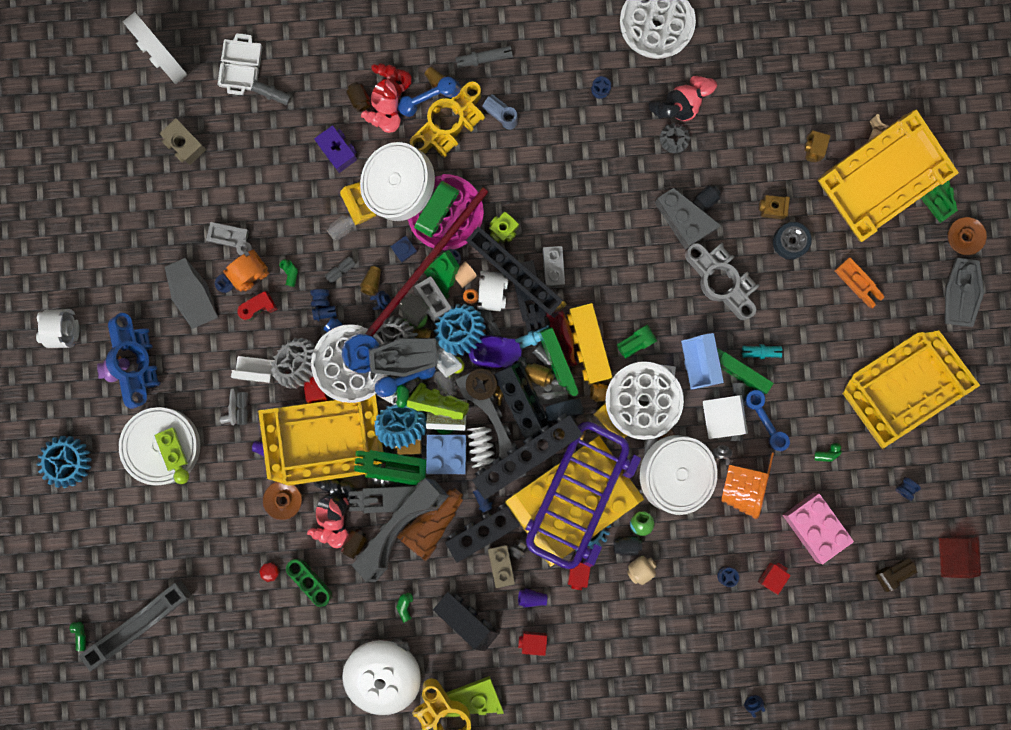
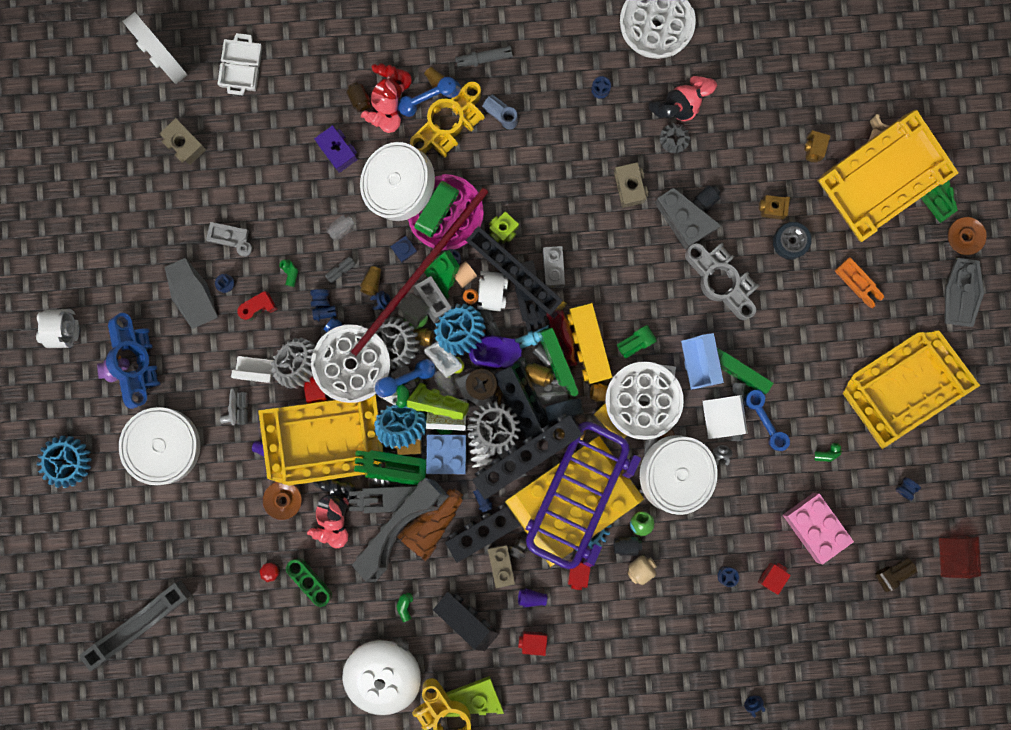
(80, 637): green arm -> none
(173, 454): lime plate -> none
(246, 270): orange brick -> none
(270, 92): dark grey pin -> none
(354, 544): dark brown brick -> none
(355, 204): yellow slope -> none
(356, 352): blue tile -> none
(403, 356): dark grey piece -> none
(500, 412): none -> light grey gear
(629, 196): none -> dark tan brick
(746, 489): orange piece -> none
(761, 351): teal pin -> none

